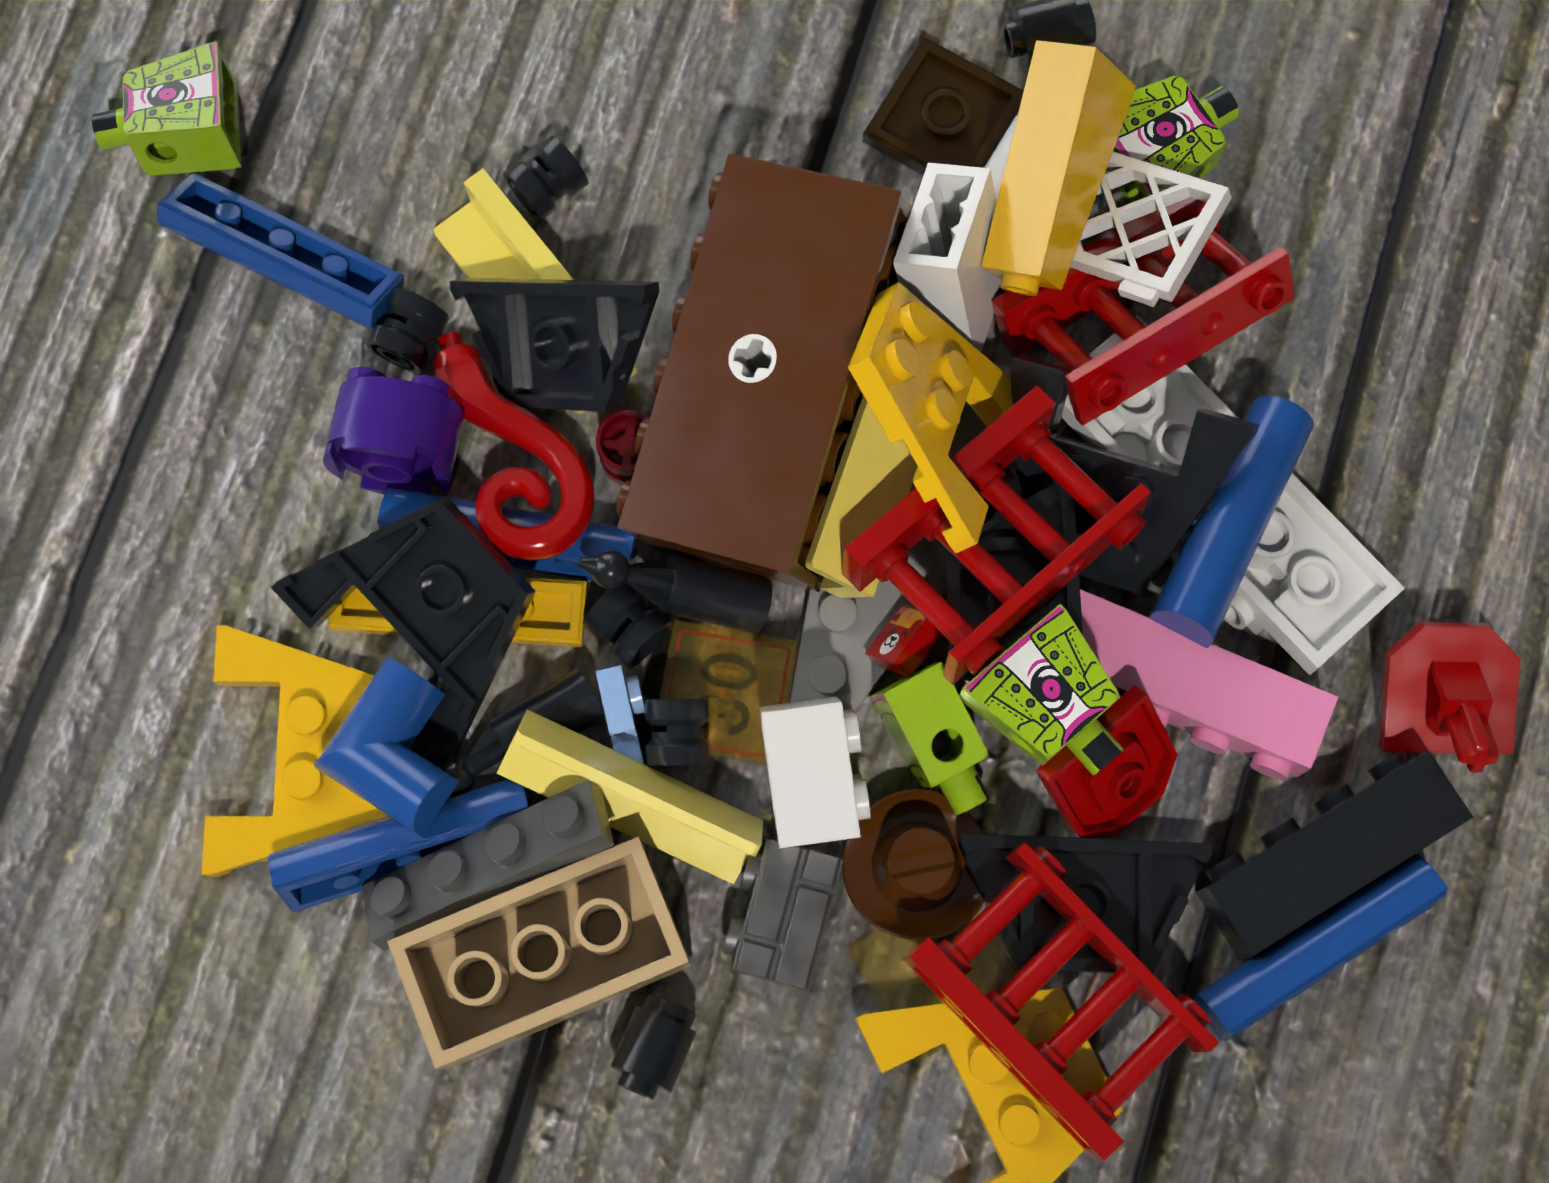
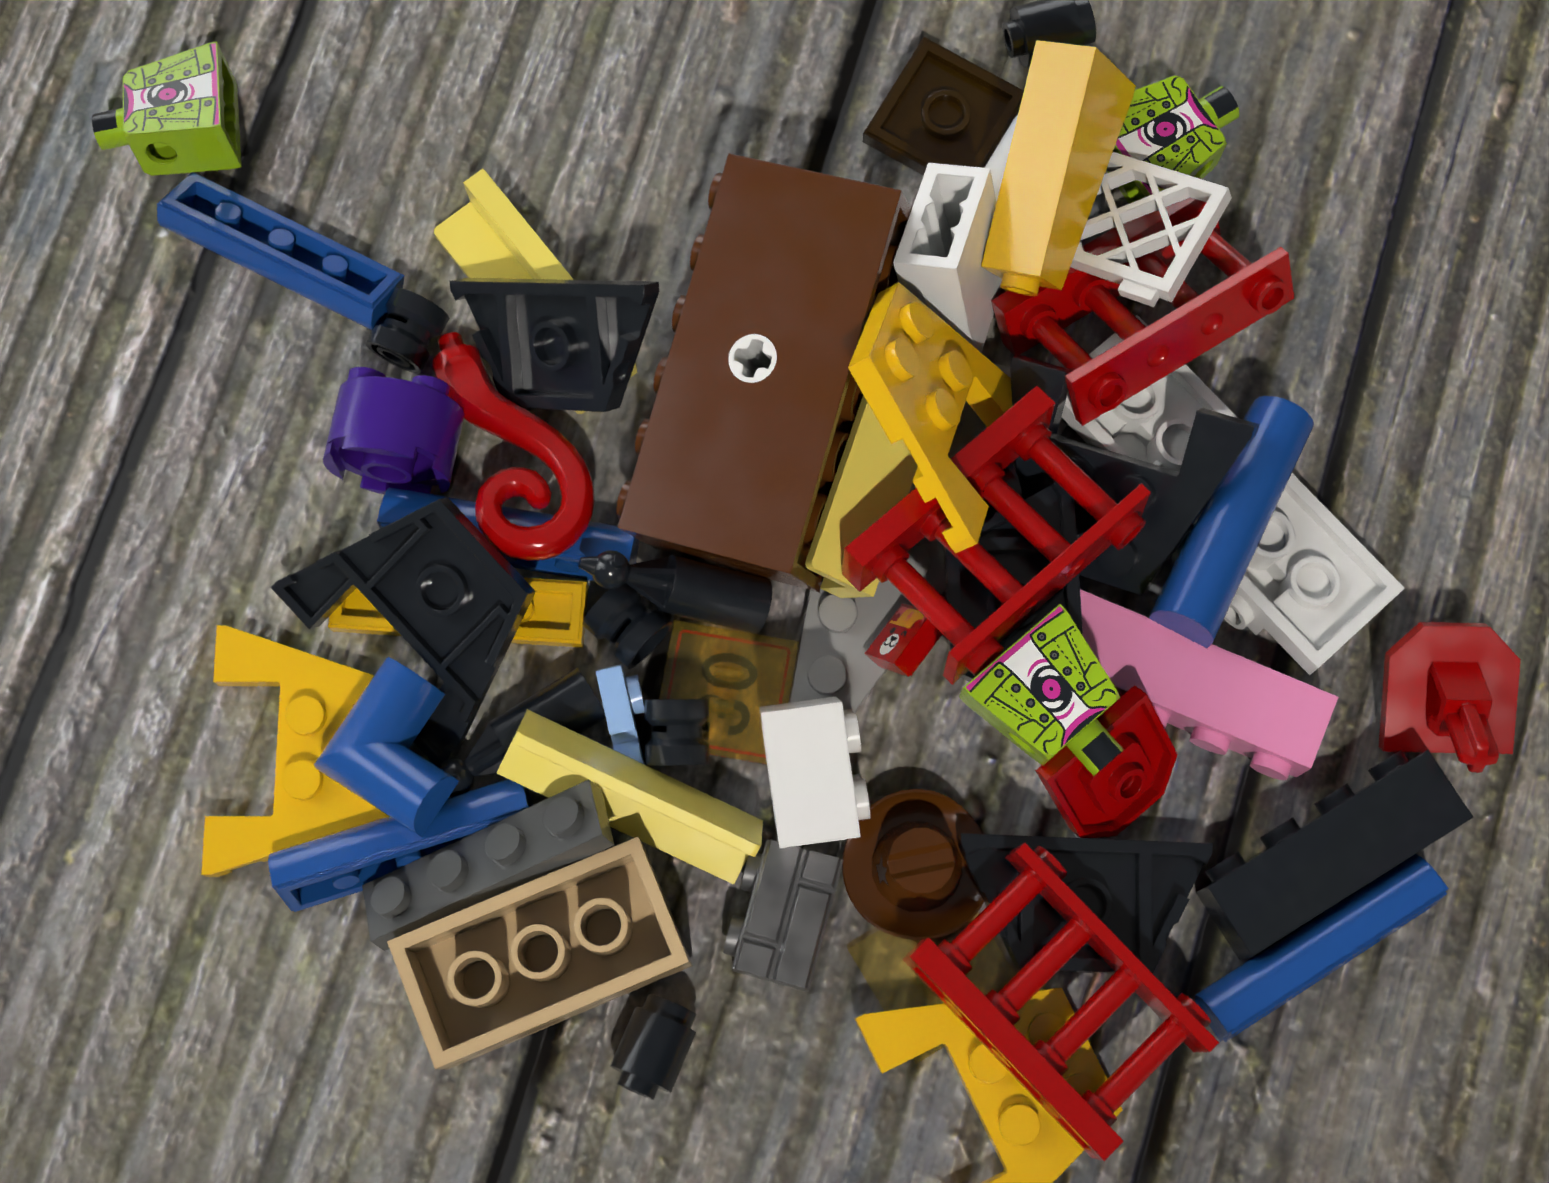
(546, 178): black wheel -> none
(617, 438): dark red wheel -> none
(918, 710): lime torso -> none

